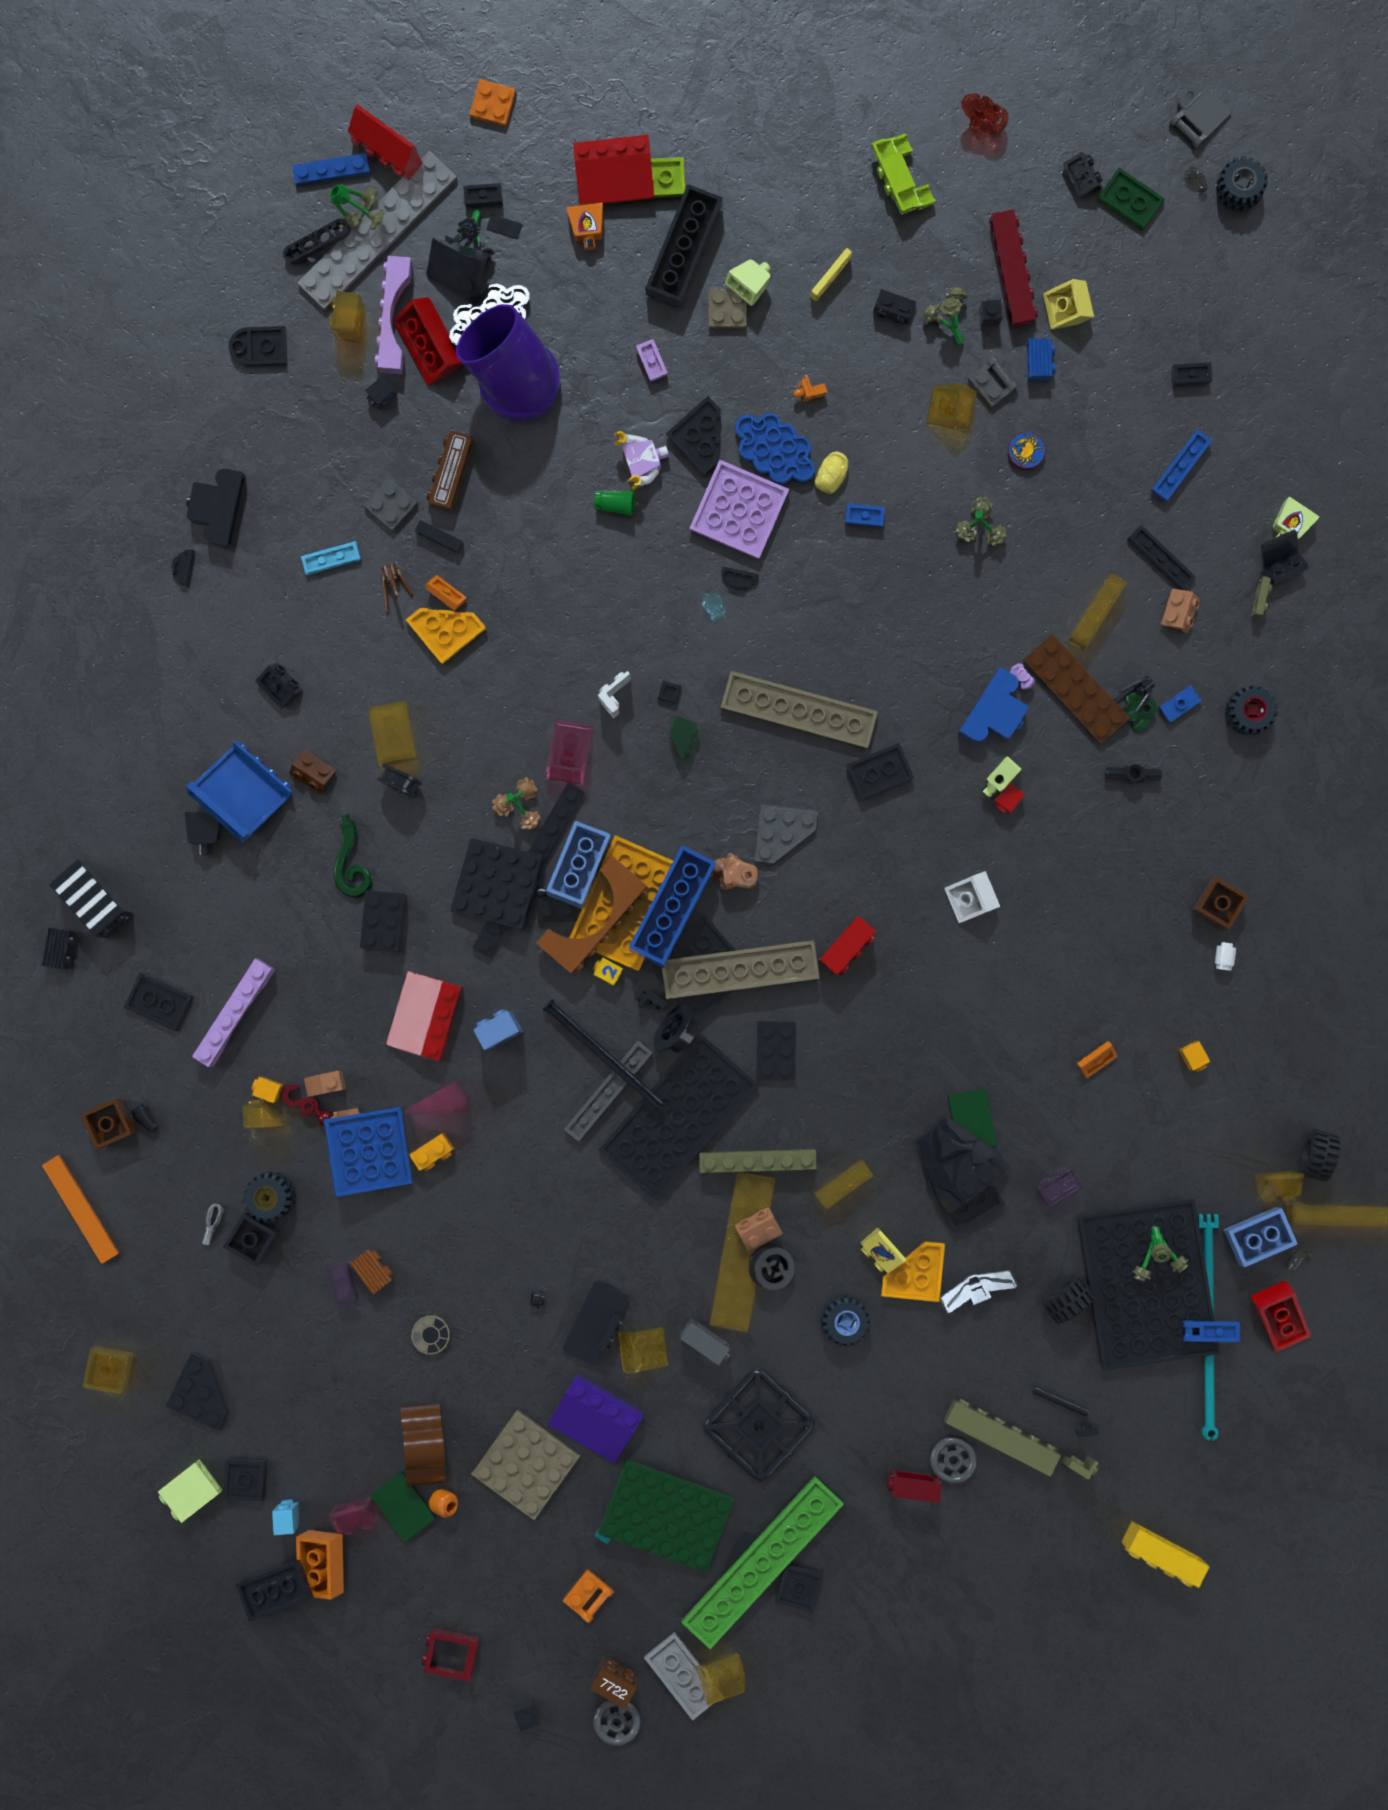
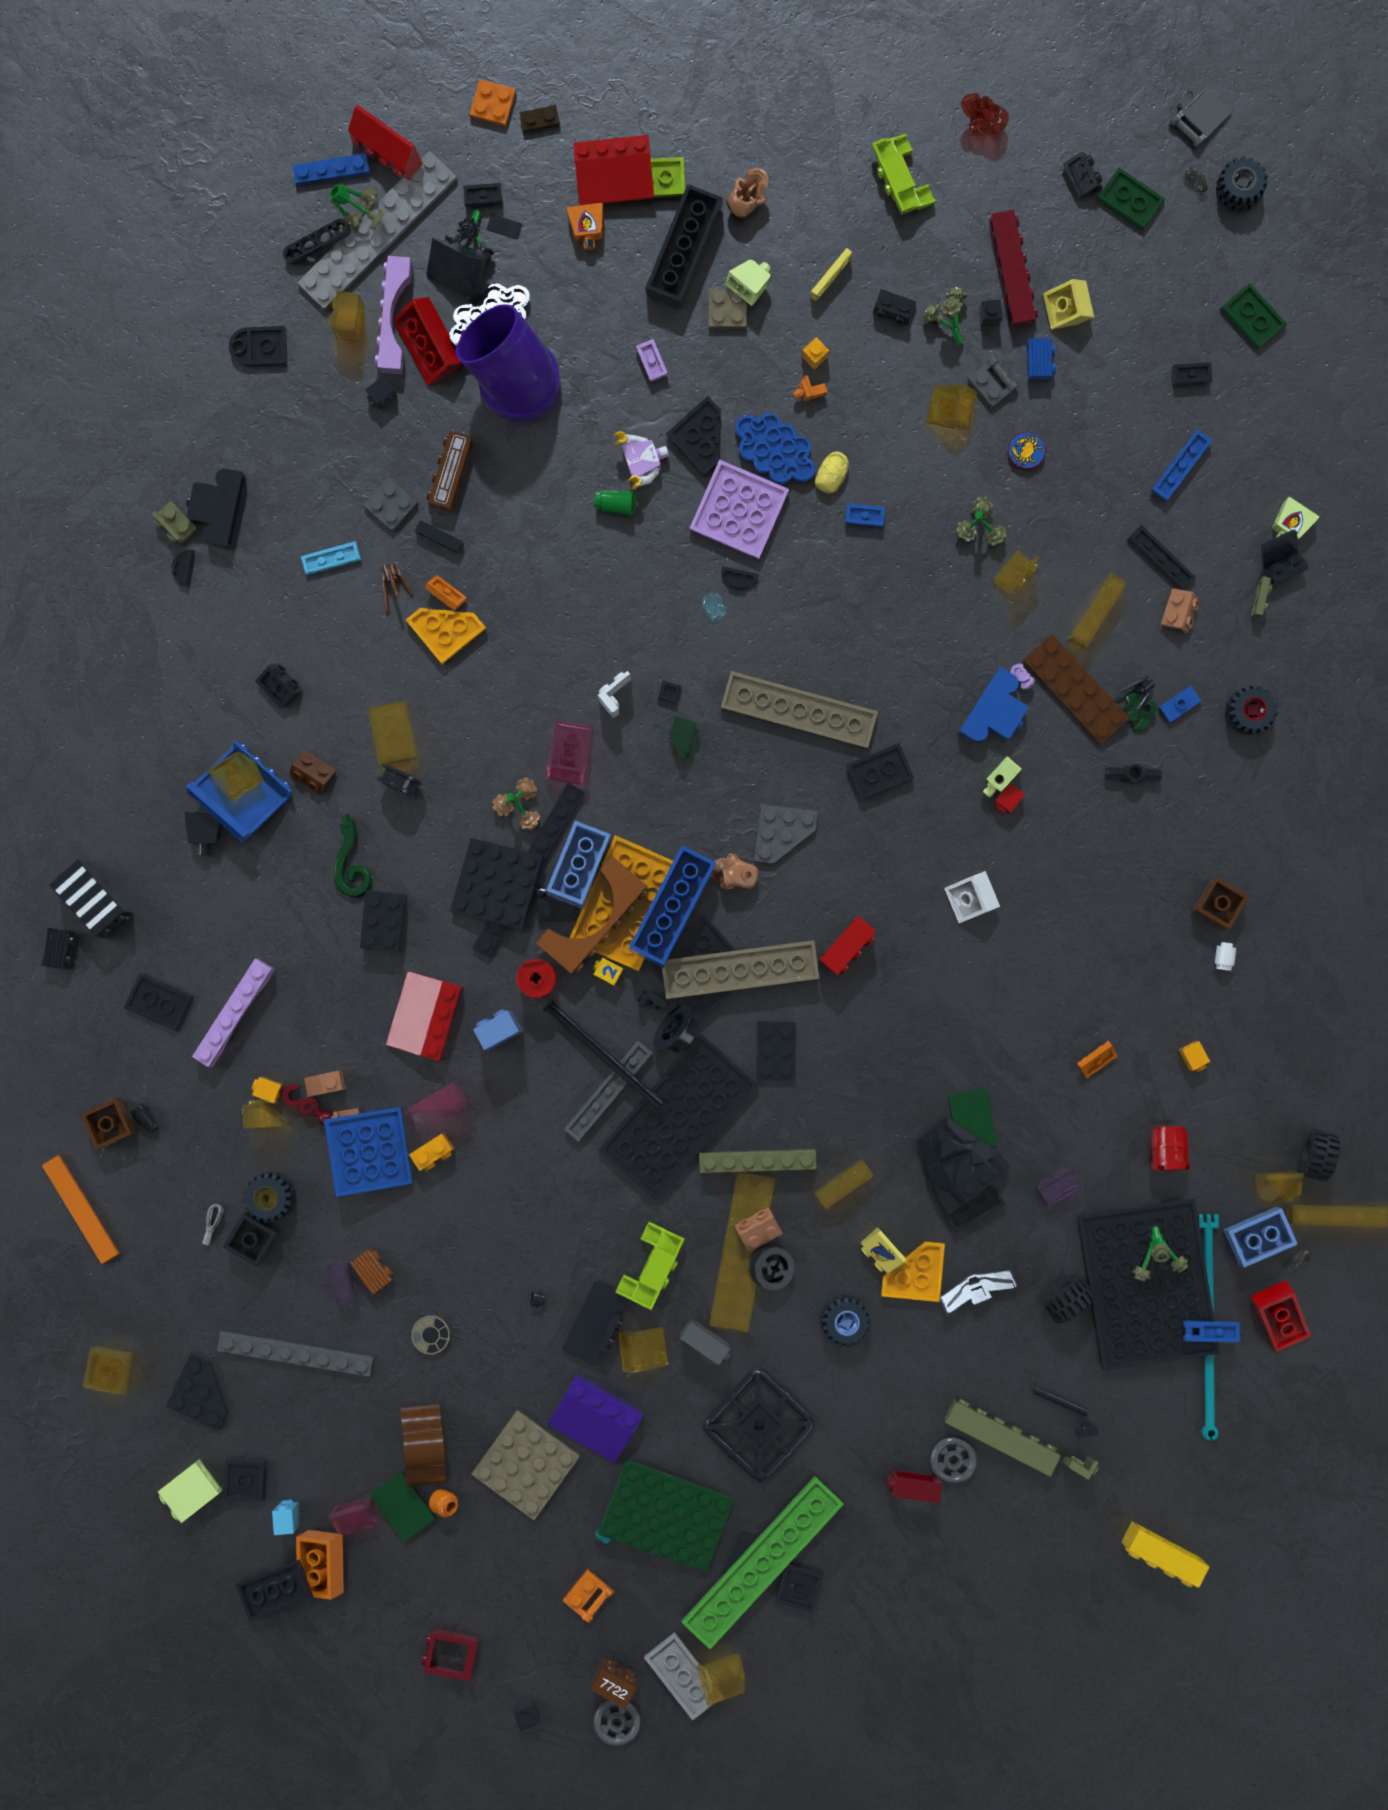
(175, 522): none -> olive bracket
(235, 775): none -> clear yellow slope
(295, 1353): none -> dark grey plate
(539, 119): none -> dark brown plate
(546, 983): none -> red piece
(656, 1269): none -> lime bracket
(748, 192): none -> nougat head
(815, 353): none -> light orange brick
(1012, 574): none -> clear yellow bracket
(1169, 1148): none -> red piece
(1253, 316): none -> dark green tile

